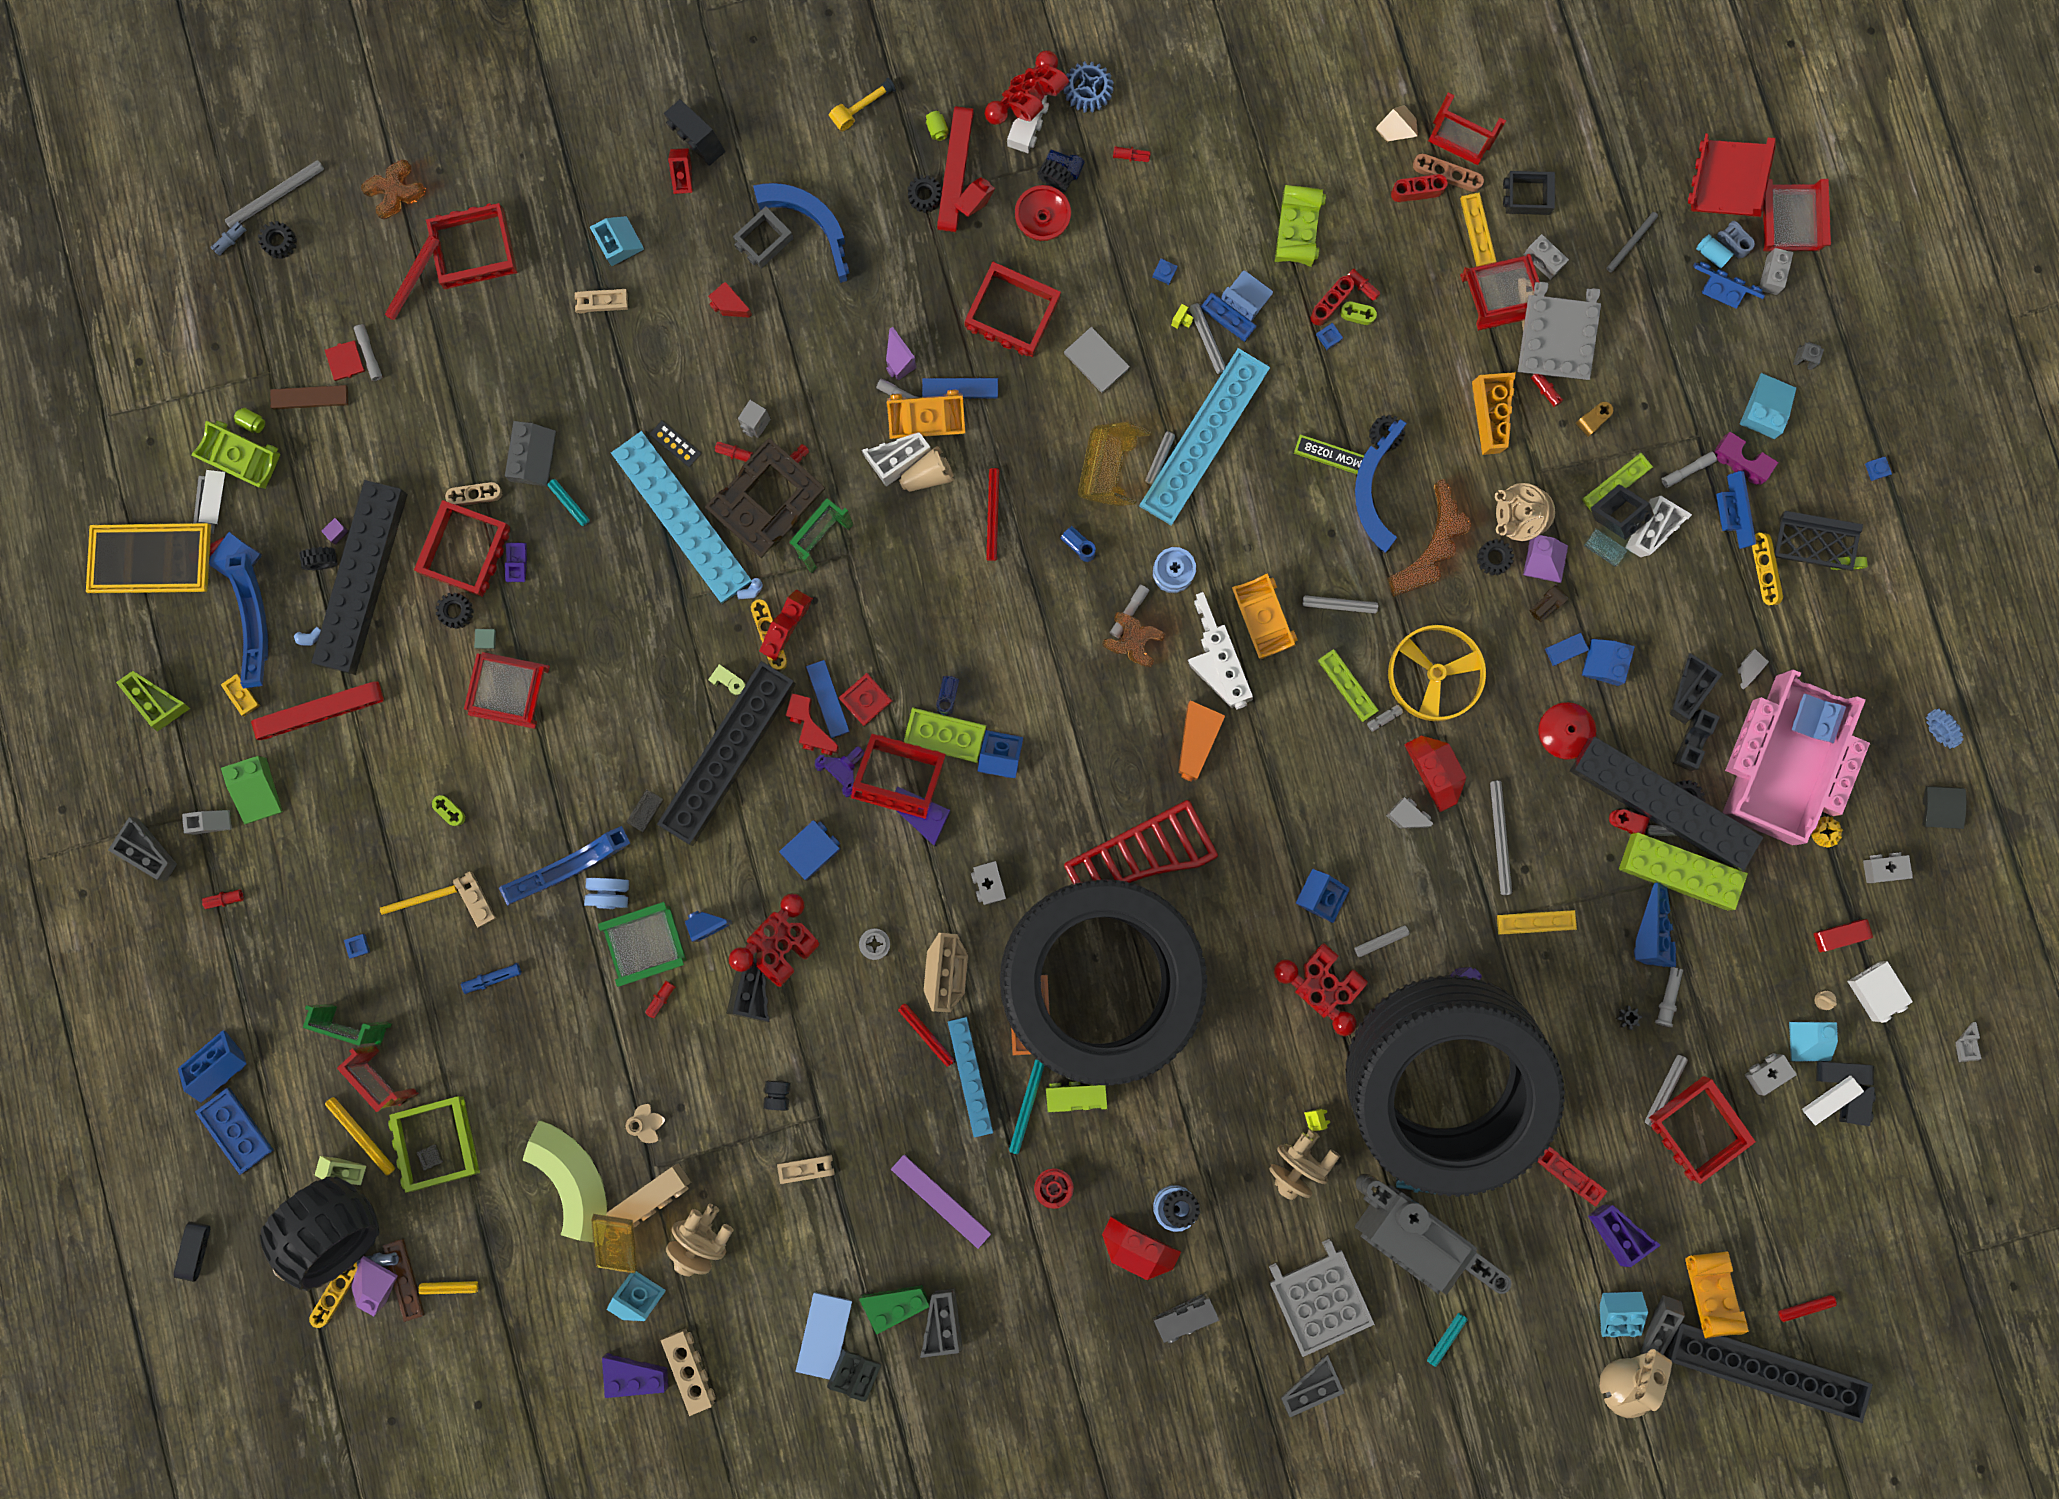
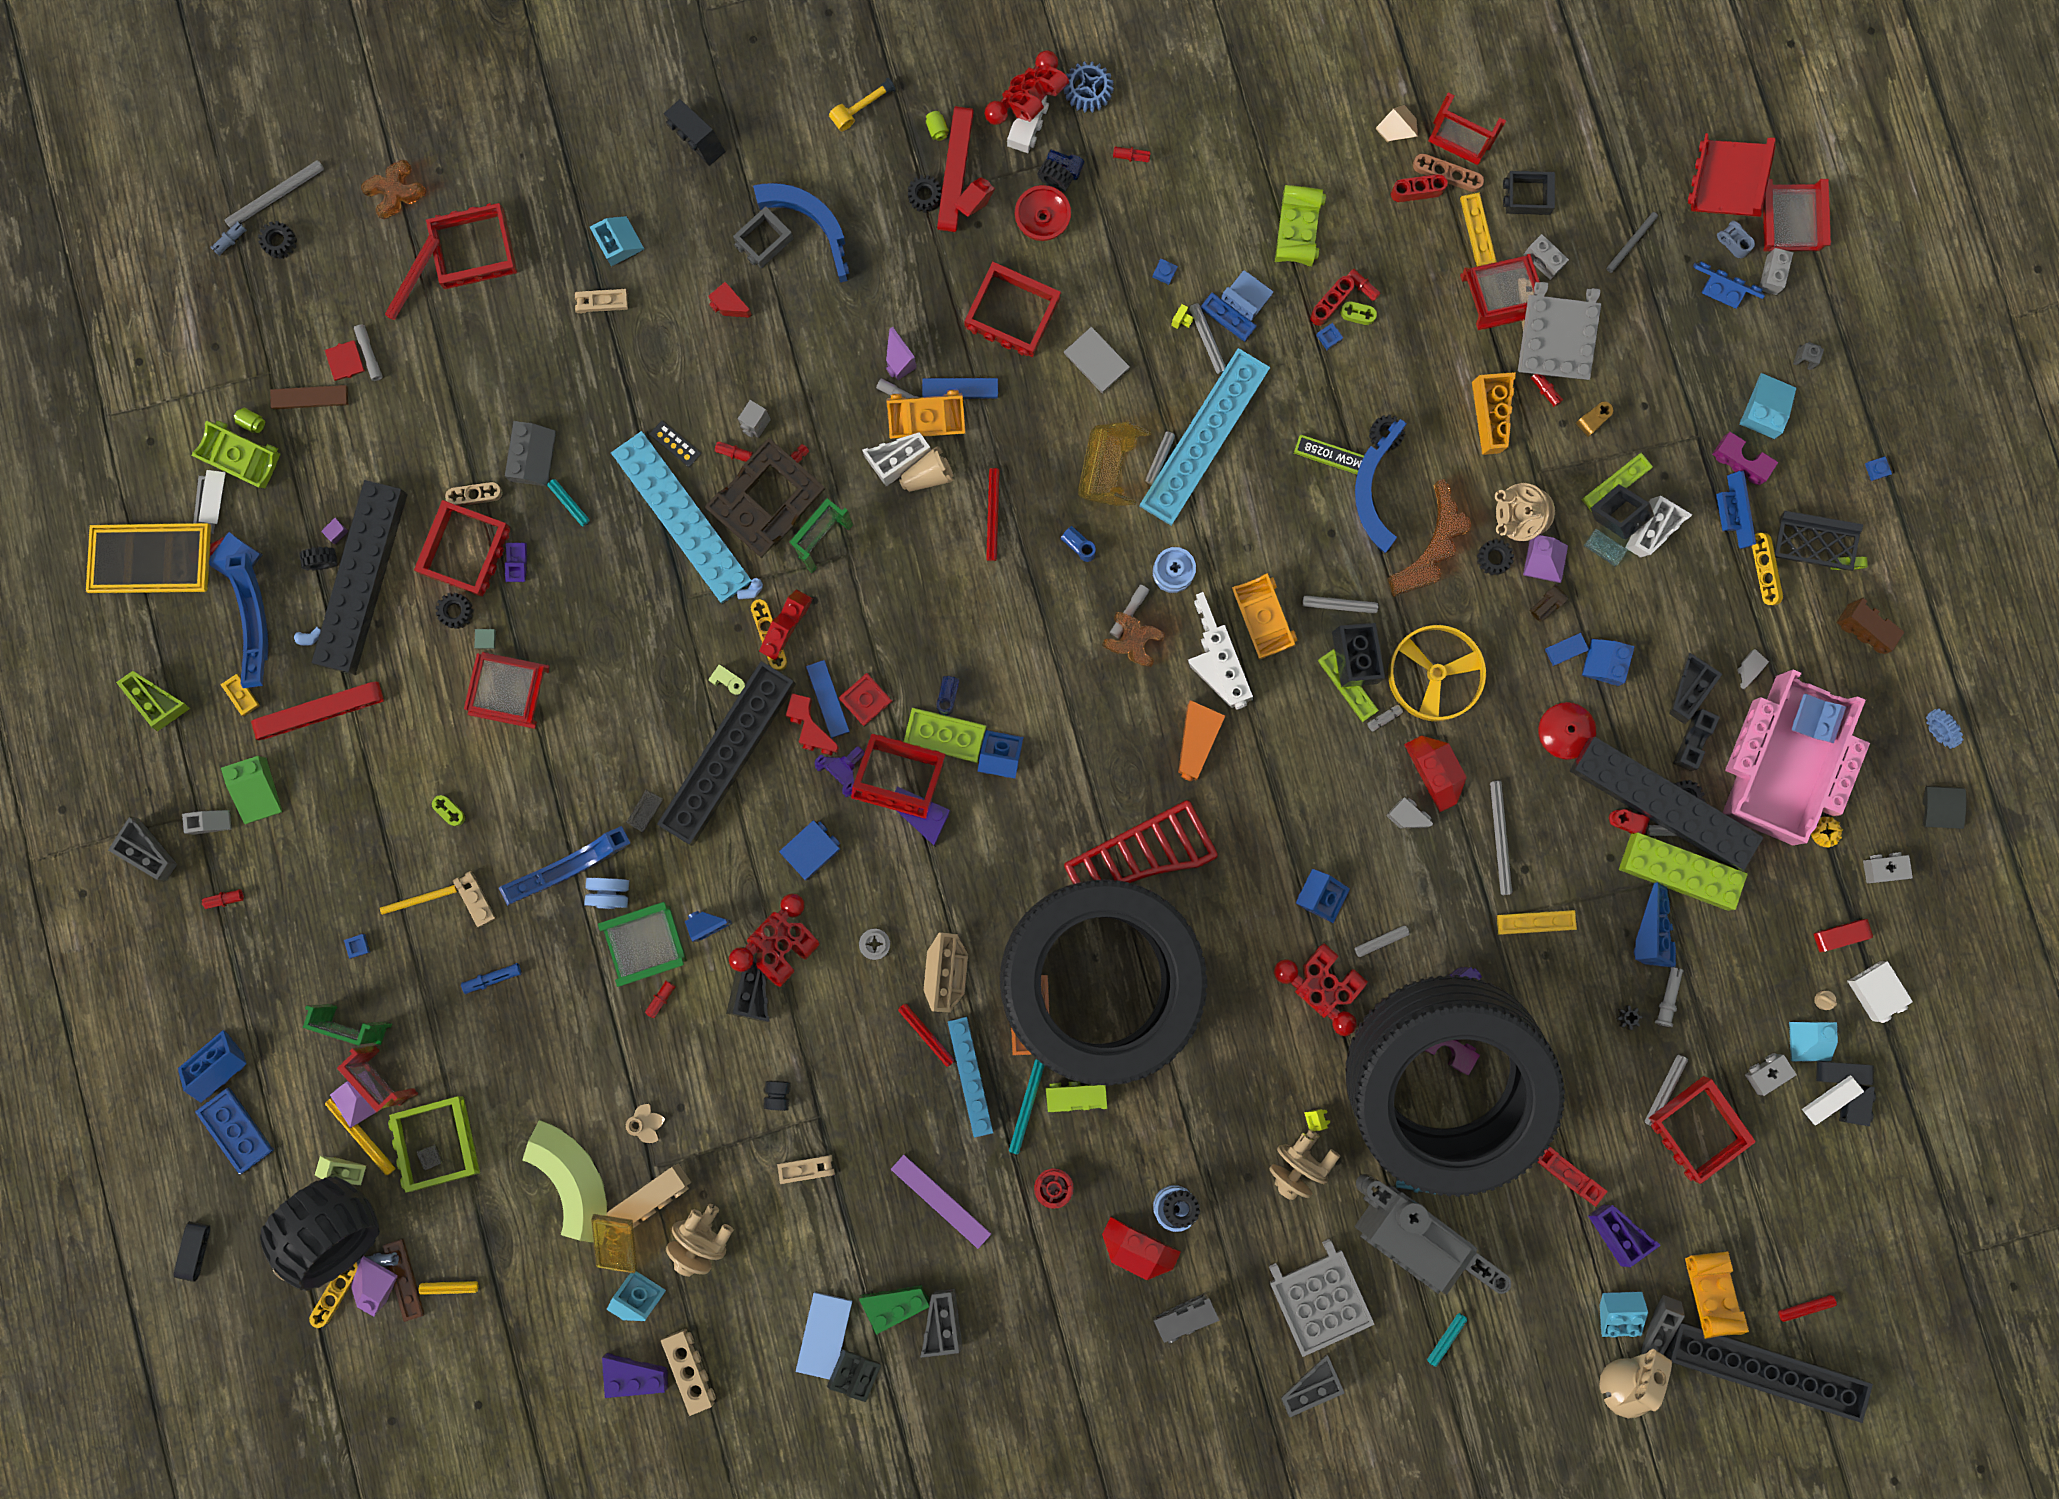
(351, 1104): none -> medium lavender slope
(680, 170): red slope -> none
(991, 872): light grey brick -> none
(1358, 655): none -> black brick
(1462, 1057): none -> magenta arch
(1678, 475): light grey piece -> none
(1714, 251): medium azure piece -> none
(1870, 627): none -> reddish brown wedge
(1967, 1044): light grey slope -> none

